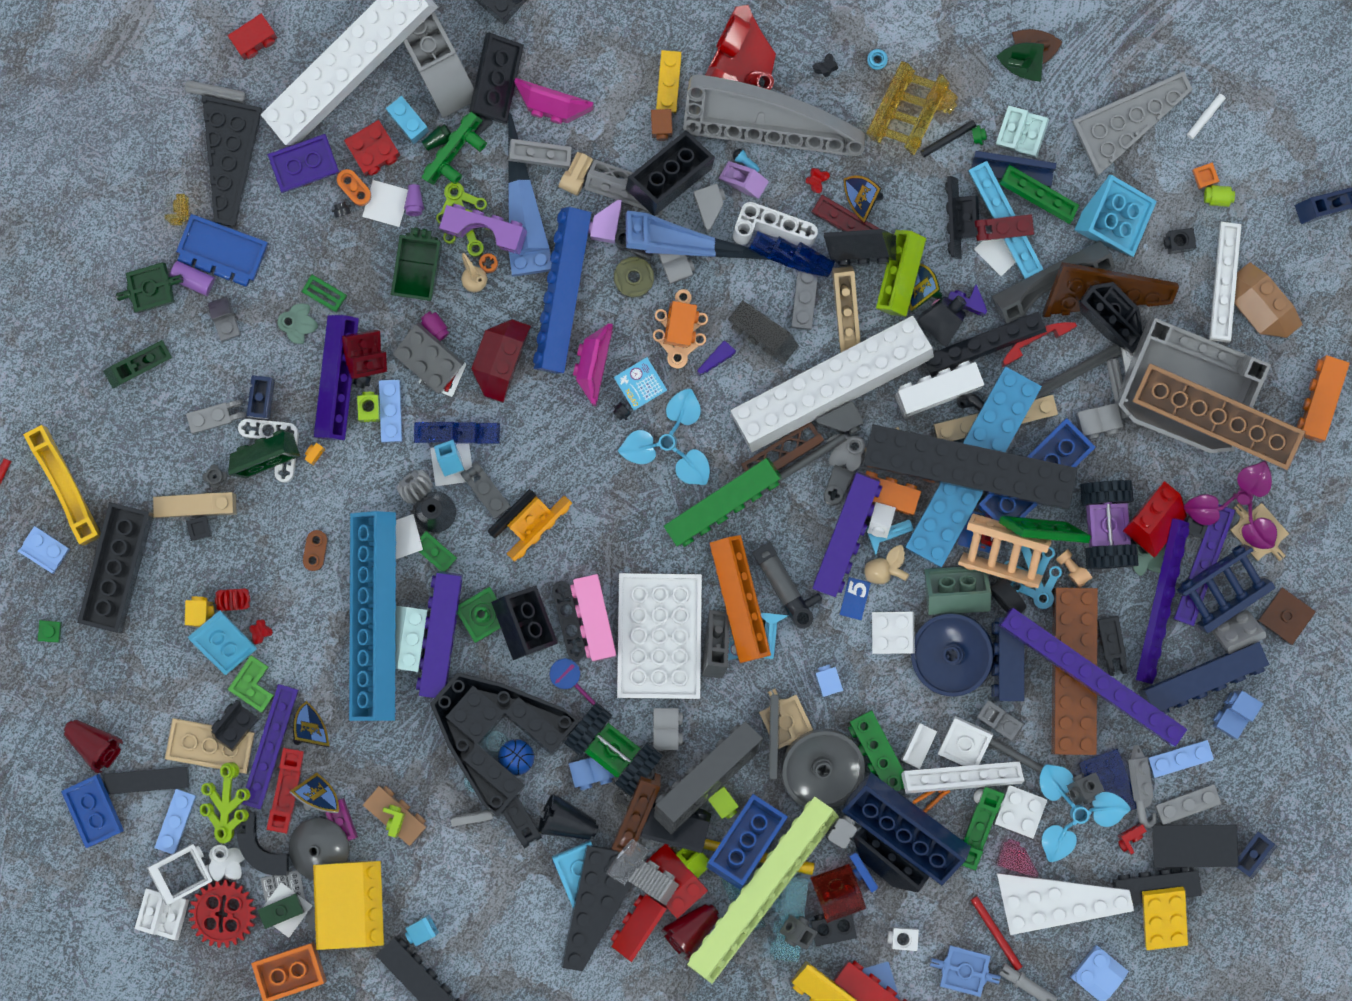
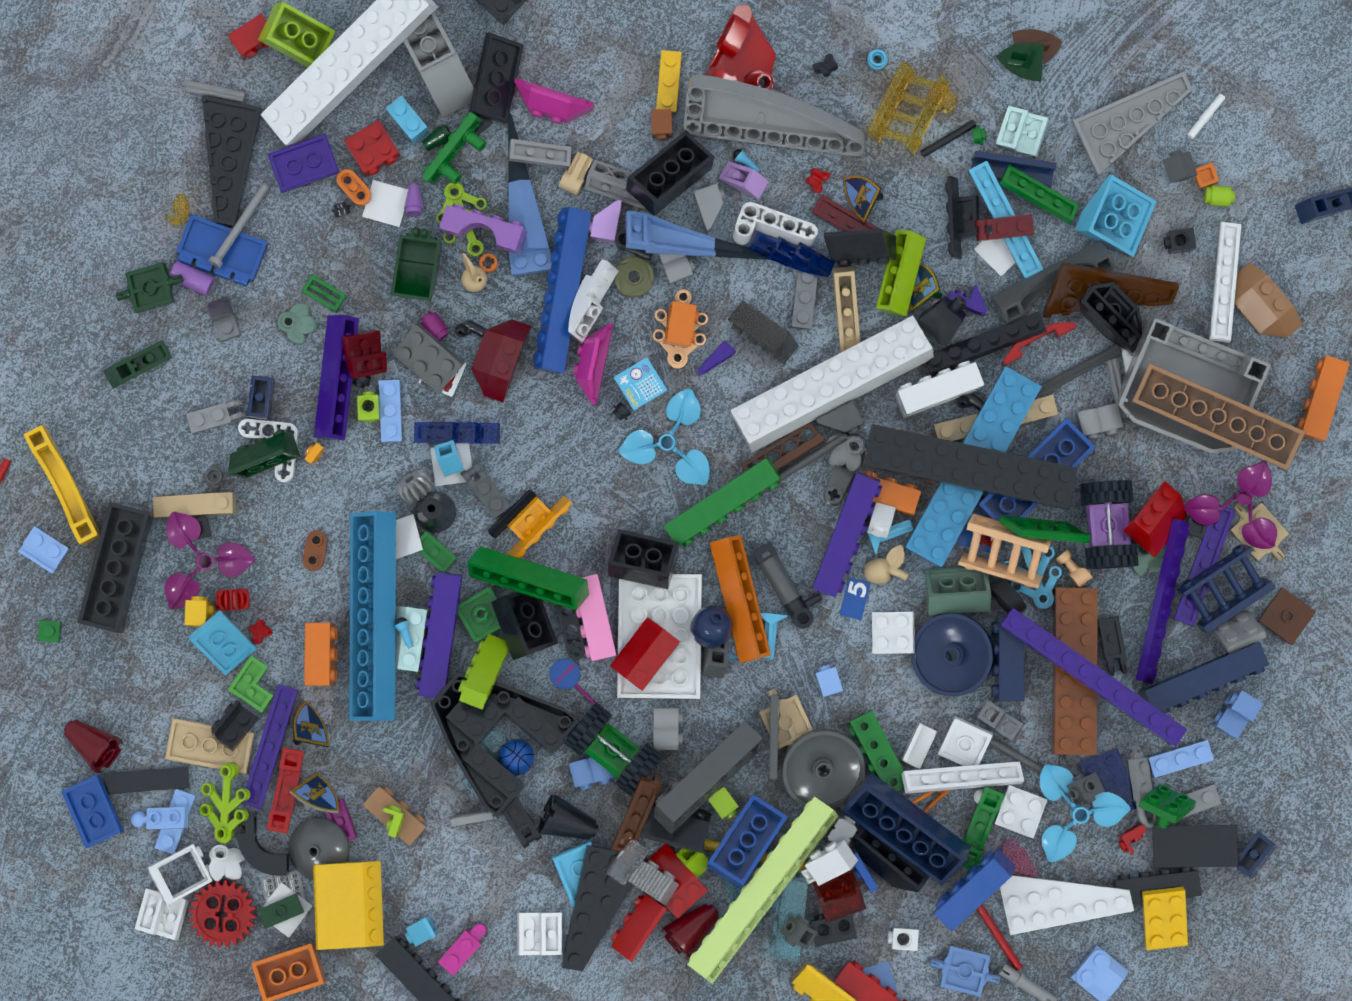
(161, 818): none -> light blue plate
(217, 259): none -> light grey bar
(231, 559): none -> magenta plant
(295, 34): none -> lime brick
(320, 654): none -> orange brick
(401, 625): none -> medium azure piece
(462, 949): none -> dark pink brick
(469, 327): none -> black arm
(484, 671): none -> lime brick
(528, 578): none -> green brick
(539, 933): none -> white slope
(586, 302): none -> white slope
(643, 559): none -> black brick
(645, 654): none -> red slope
(711, 626): none -> dark blue cylinder
(829, 863): none -> white brick
(974, 889): none -> blue brick
(1167, 805): none -> green plate
(1179, 166): none -> dark grey brick

